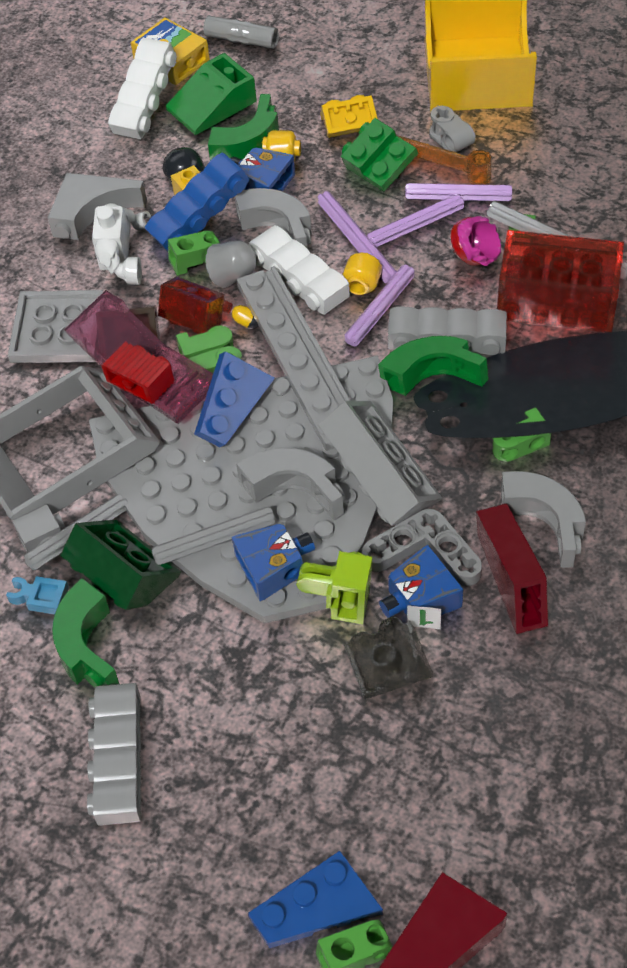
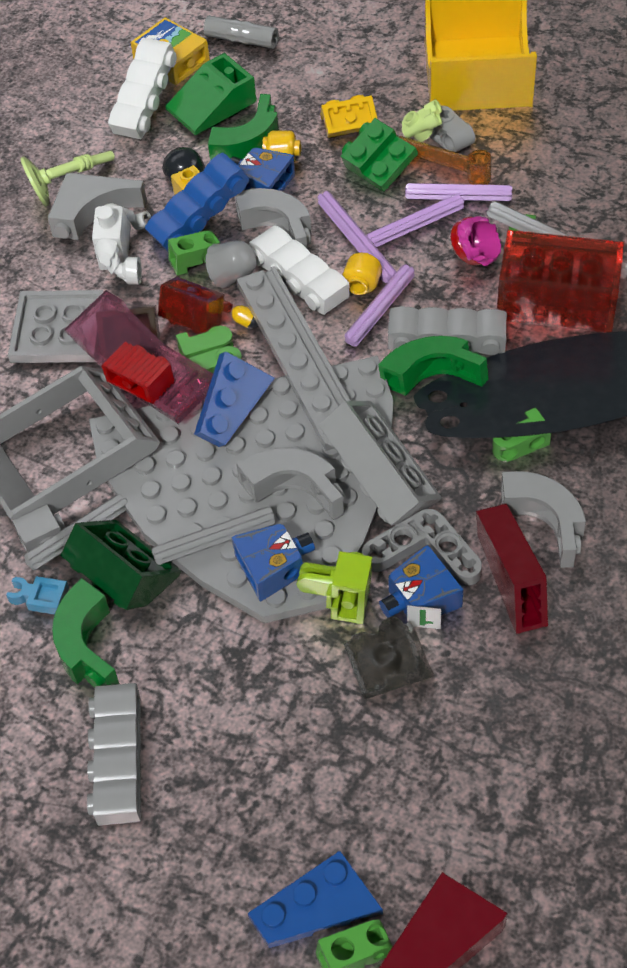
(41, 178): none -> yellowish green dish
(421, 123): none -> yellowish green plate

